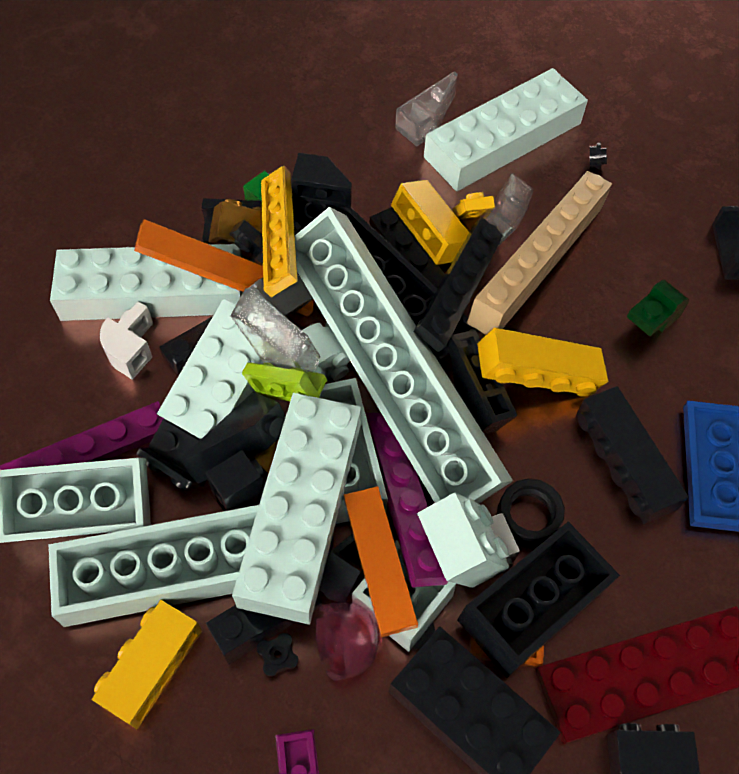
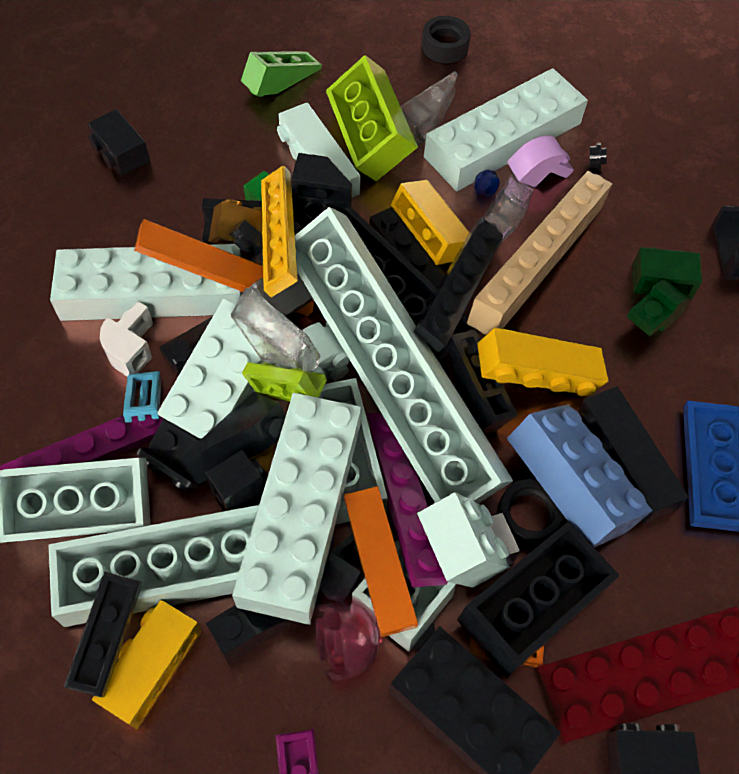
(103, 635): none -> black tile
(118, 142): none -> black brick
(143, 409): none -> medium azure tile
(275, 71): none -> bright green slope
(286, 660): black plate -> none
(308, 135): none -> light aqua brick
(371, 119): none -> lime brick
(447, 26): none -> black tyre
(474, 206): yellow plate -> none
(486, 183): none -> clear blue plate
(538, 159): none -> lavender brick
(578, 474): none -> medium blue brick
(677, 267): none -> dark green brick

